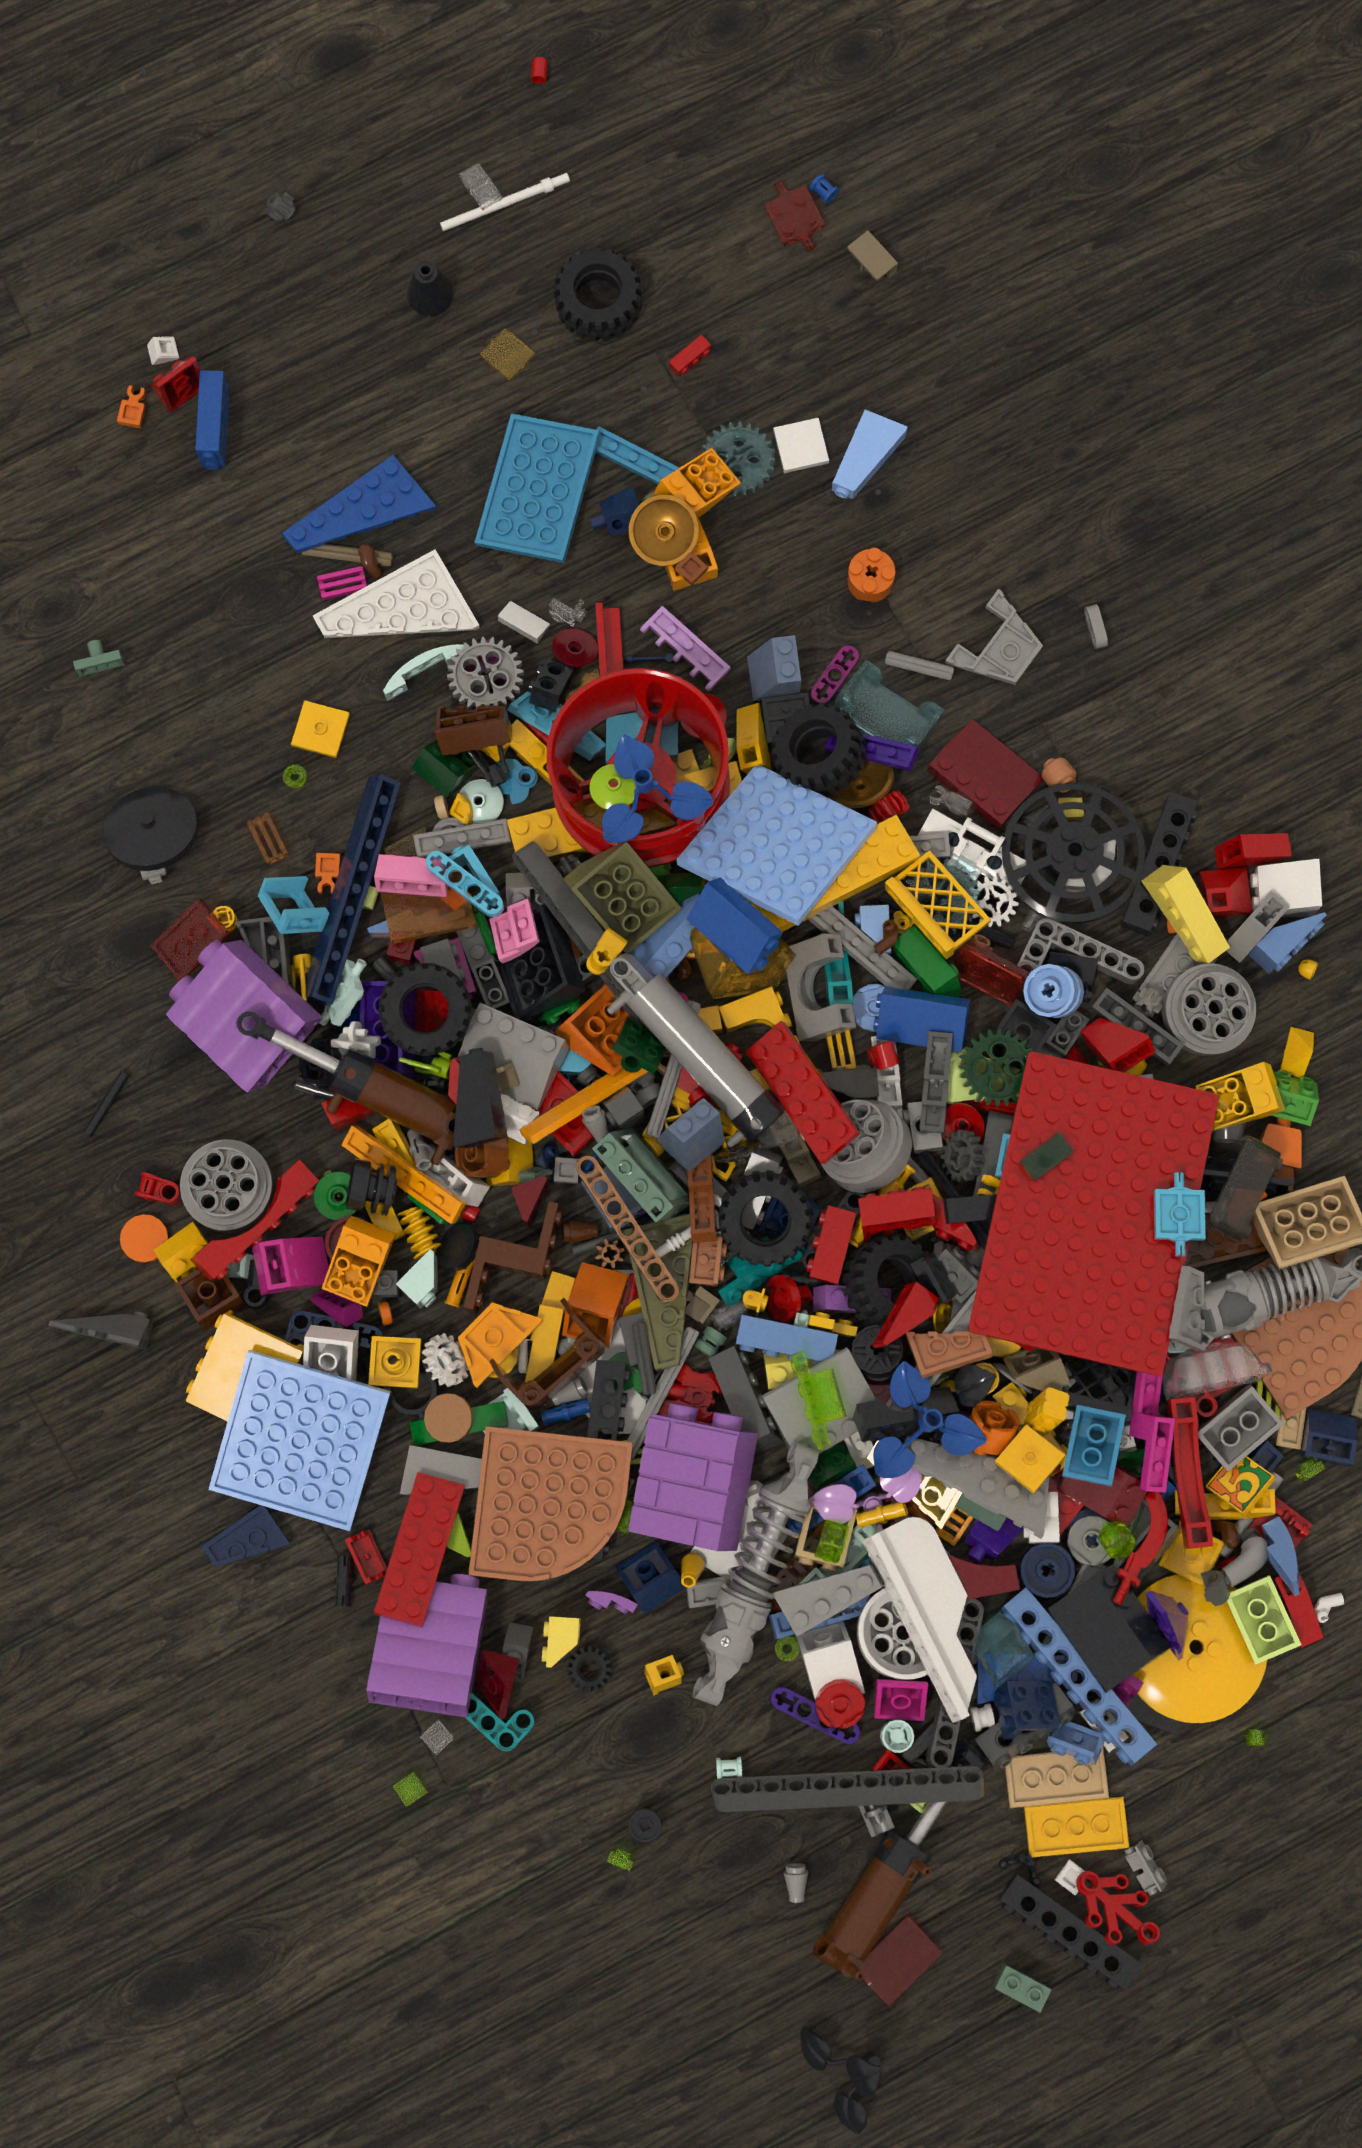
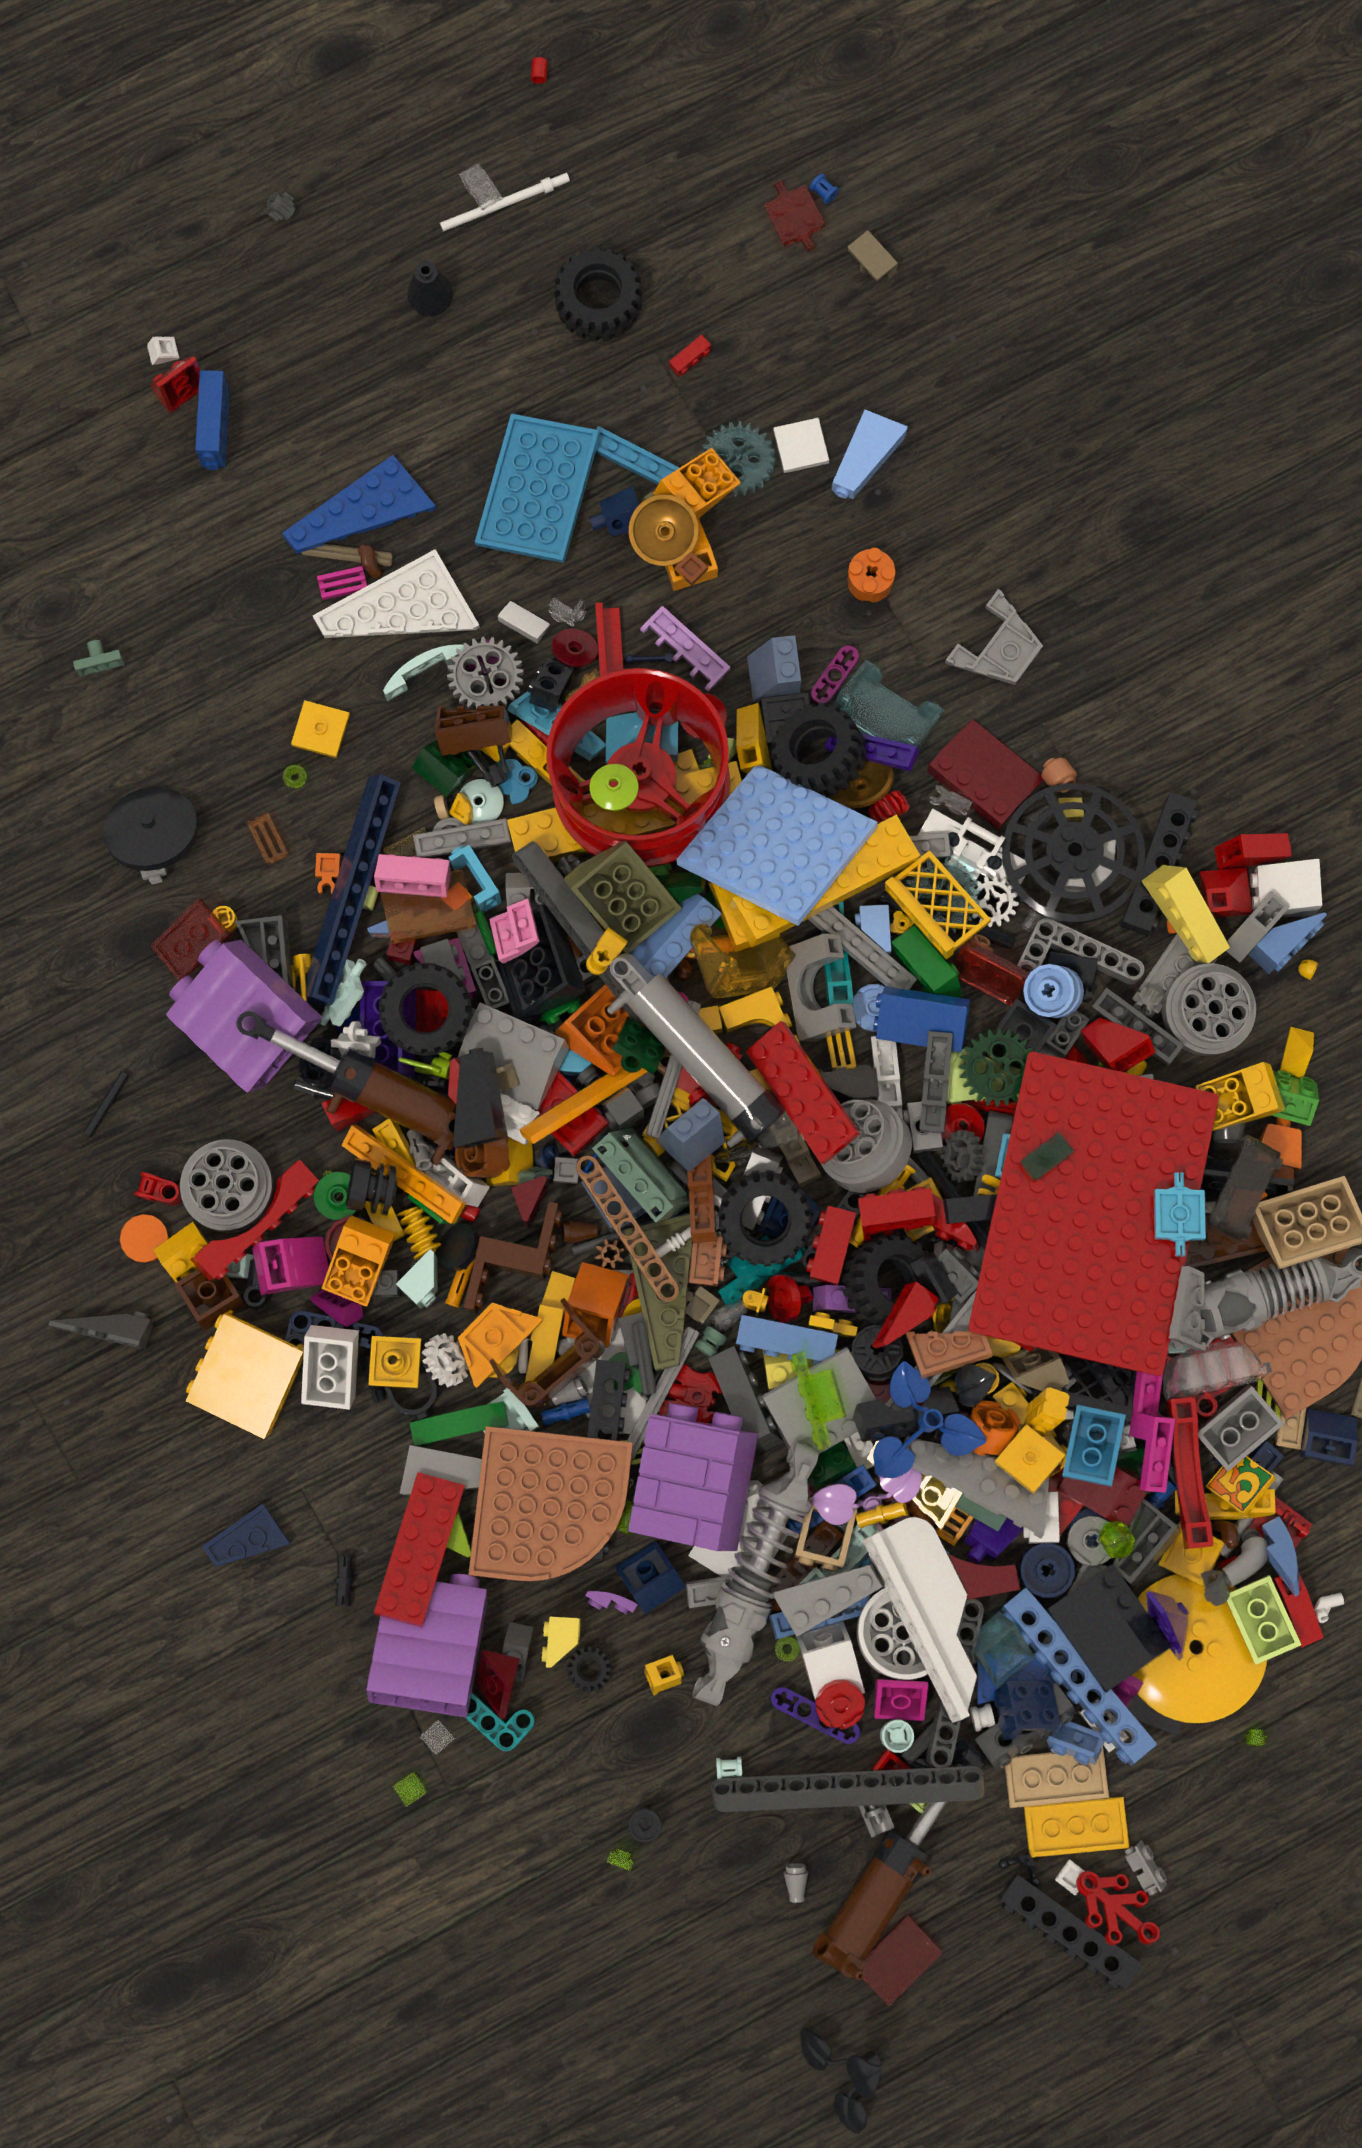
(132, 411): orange plate -> none
(292, 920): medium azure window -> none
(299, 1440): light blue plate -> none
(367, 1556): red hinge -> none
(385, 1313): orange tile -> none
(448, 1417): medium nougat tile -> none
(466, 882): medium azure beam -> none
(507, 354): clear yellow piece -> none
(595, 1121): light grey cone -> none
(634, 761): blue plant -> none
(691, 1569): yellow cone -> none
(734, 926): blue brick -> none
(802, 1319): light aqua hand -> none
(831, 1541): clear neon green bracket -> none
(883, 1055): red piece -> none
(890, 937): reddish brown arm -> none
(919, 665): light grey axle -> none
(1021, 1987): sand green brick -> none
(1095, 626): light grey beam -> none
(1148, 1549): red sword -> none
(1309, 1470): clear neon green plate -> none

